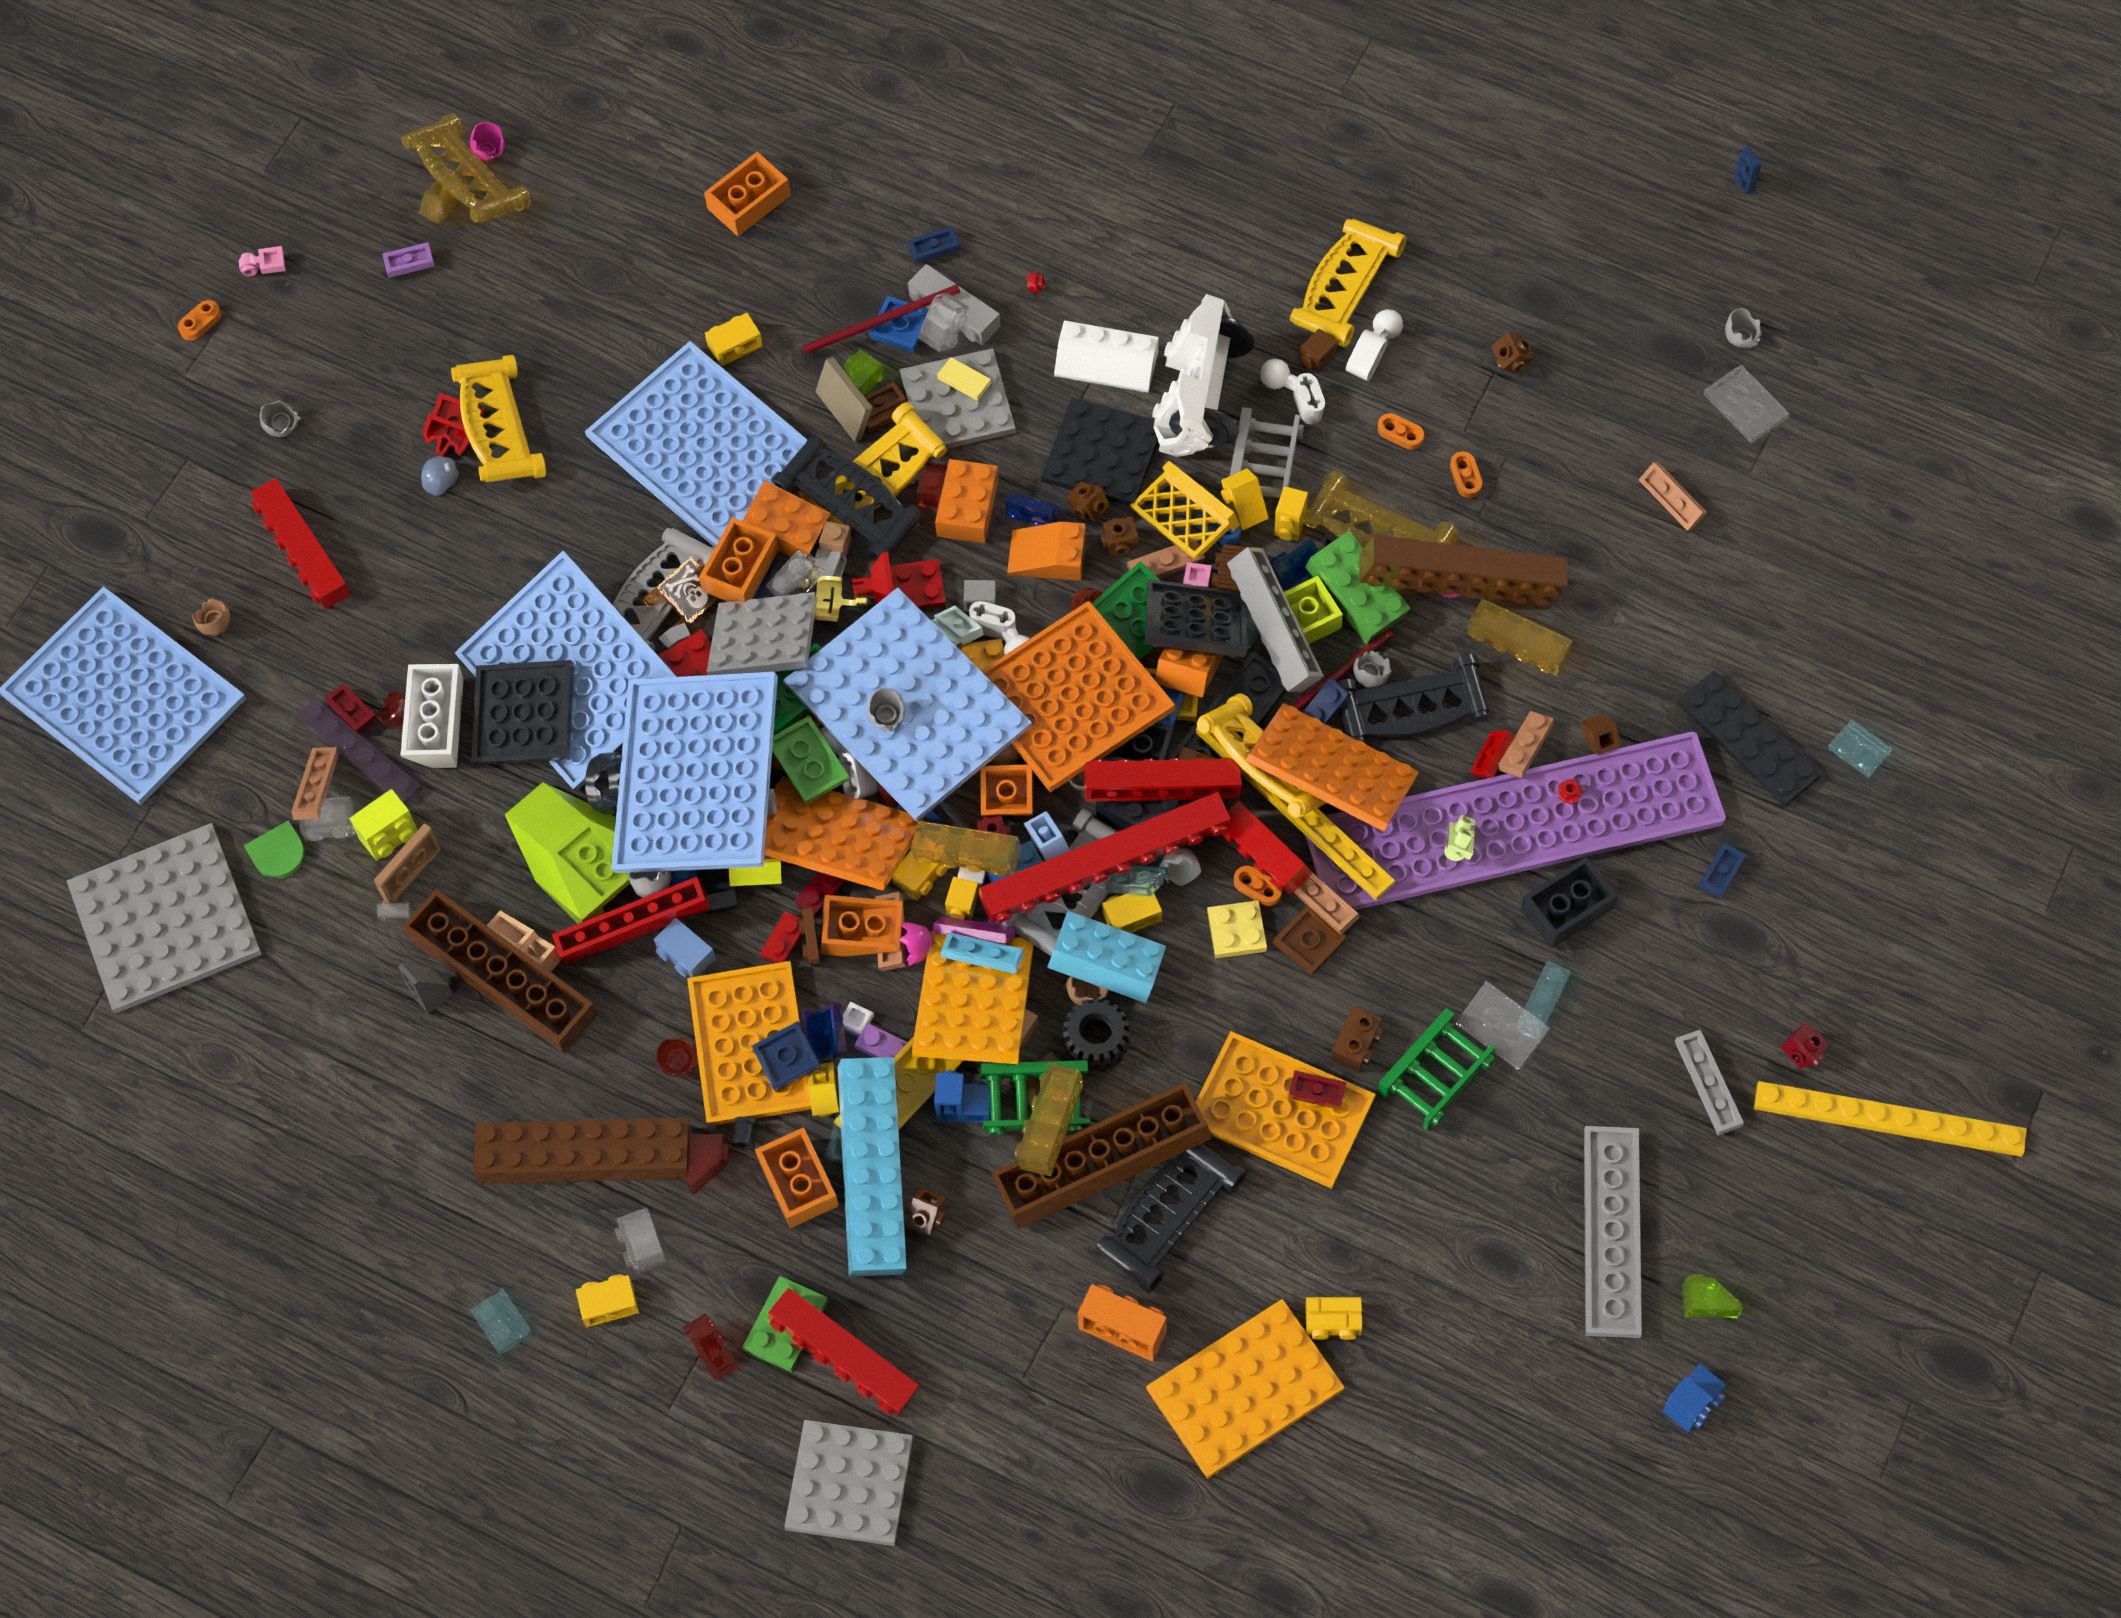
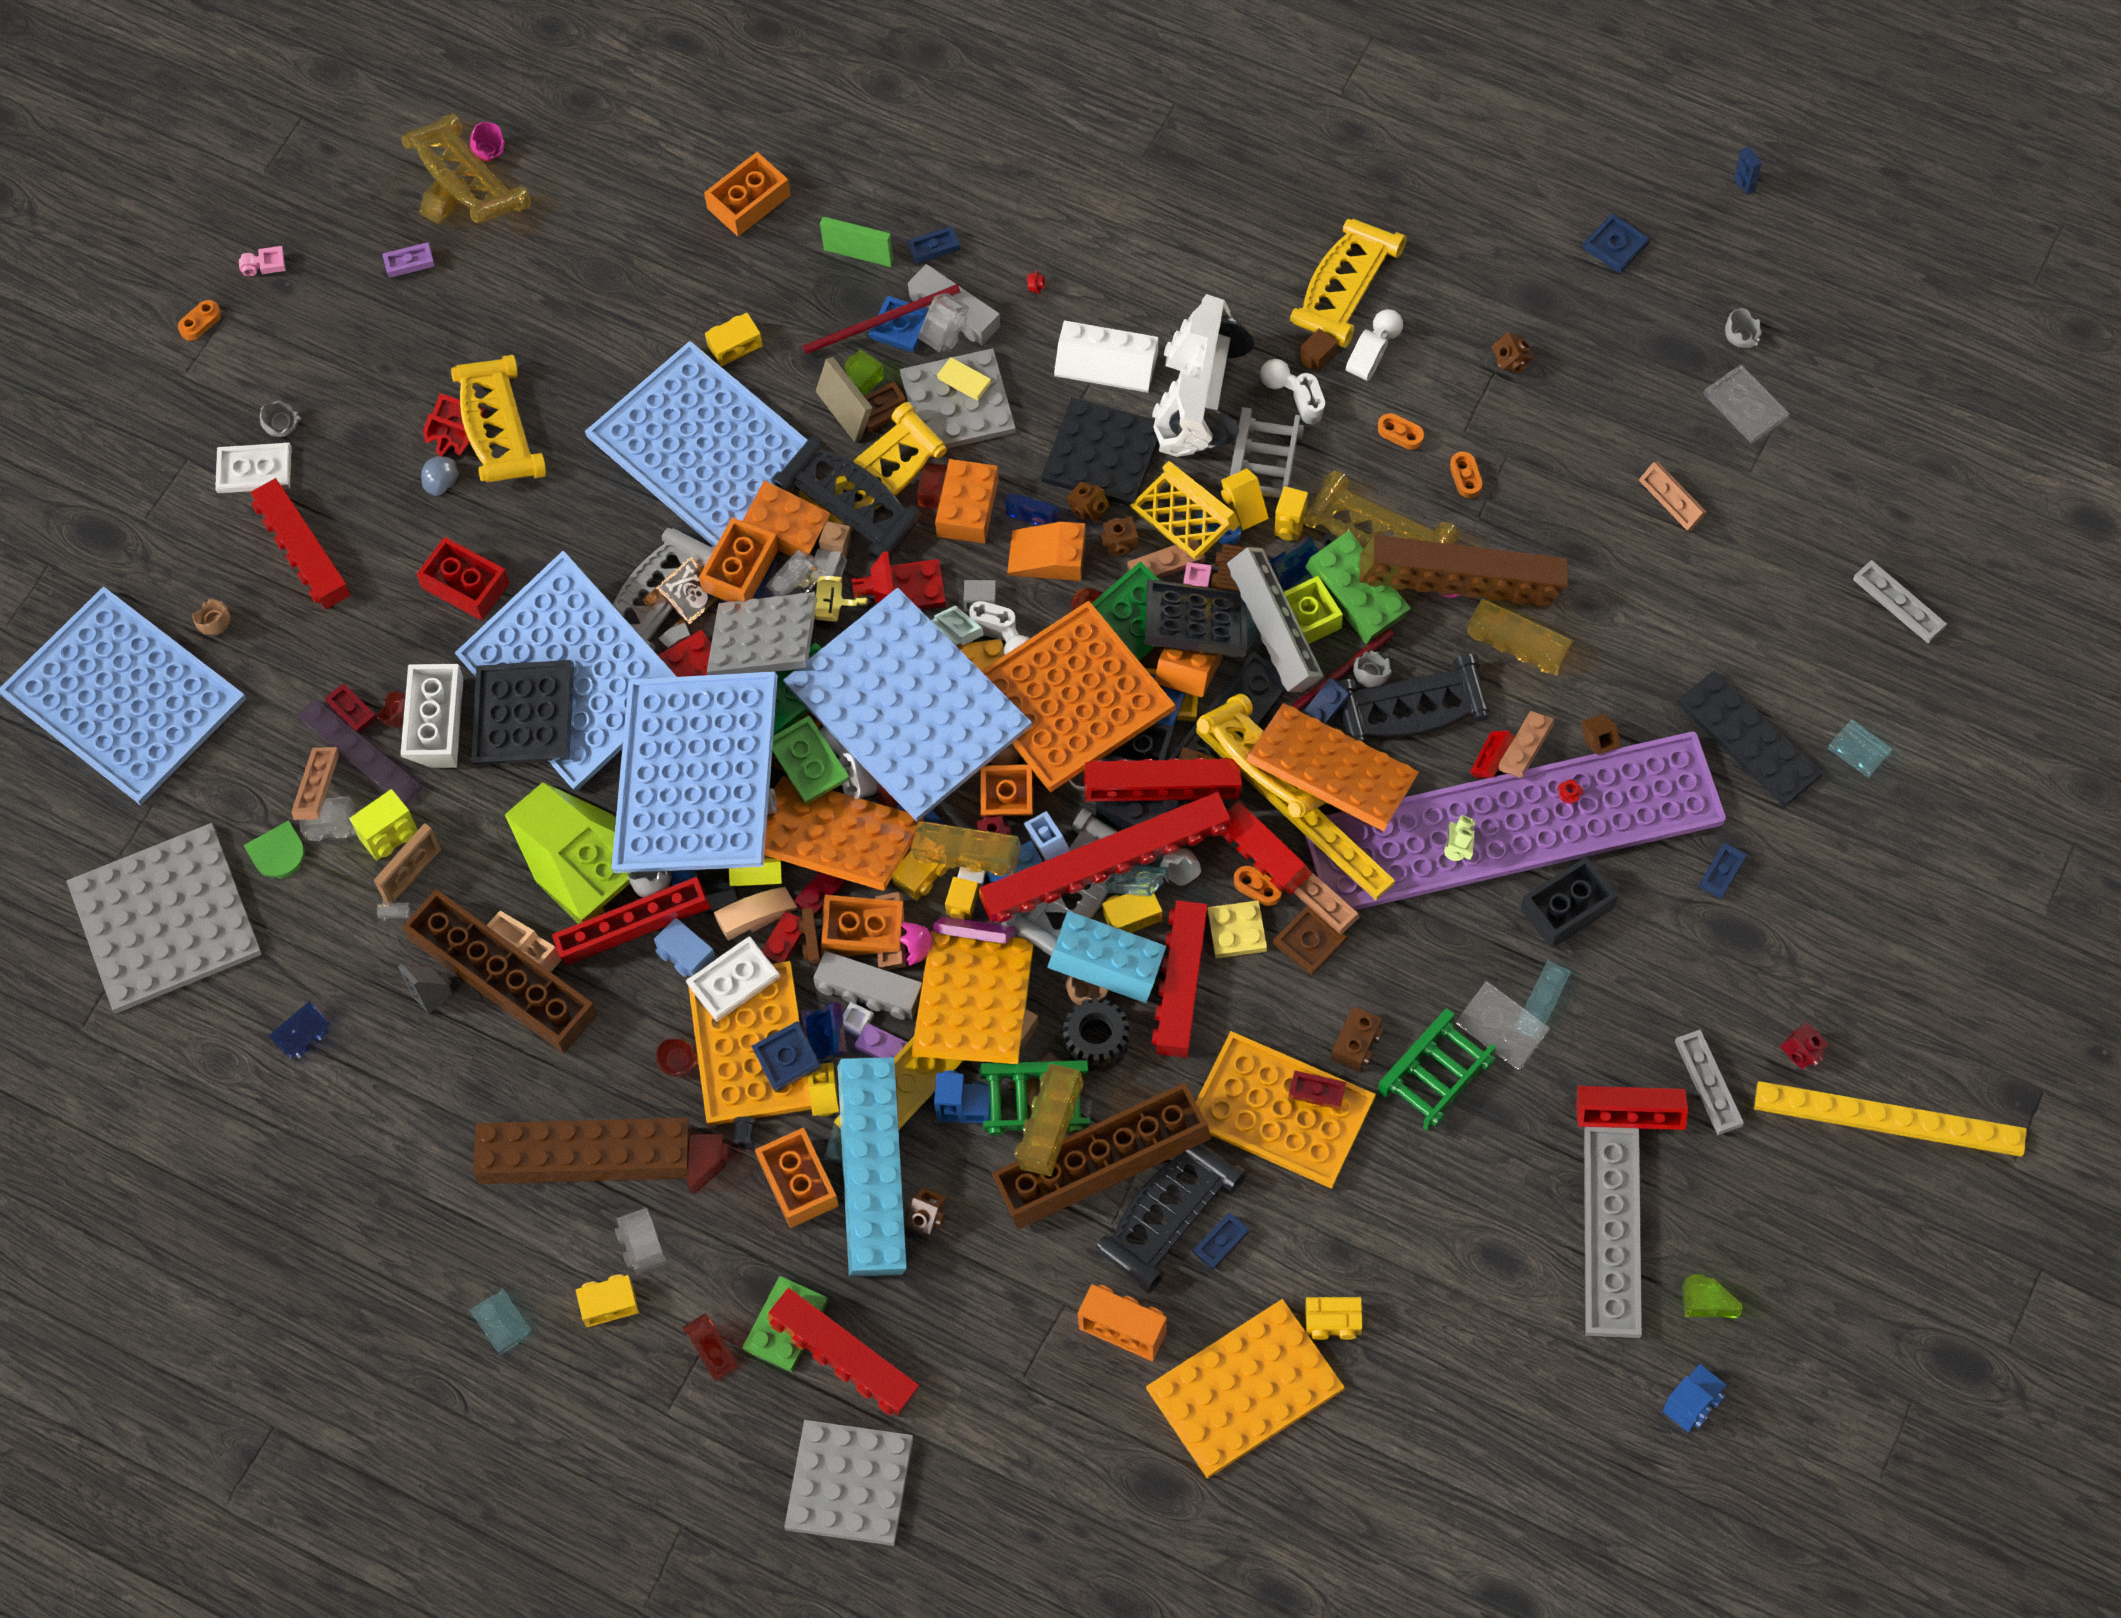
(252, 466): none -> white tile
(299, 1030): none -> clear blue bracket
(463, 578): none -> red brick
(598, 764): black piece -> none
(733, 979): none -> white tile
(754, 912): none -> light nougat slope
(856, 241): none -> bright green tile
(868, 985): none -> light grey brick
(885, 709): light grey hair -> none
(982, 953): medium azure tile -> none
(1181, 979): none -> red brick
(1221, 1241): none -> dark blue plate
(1616, 243): none -> dark blue tile
(1631, 1107): none -> red brick
(1899, 601): none -> light grey plate

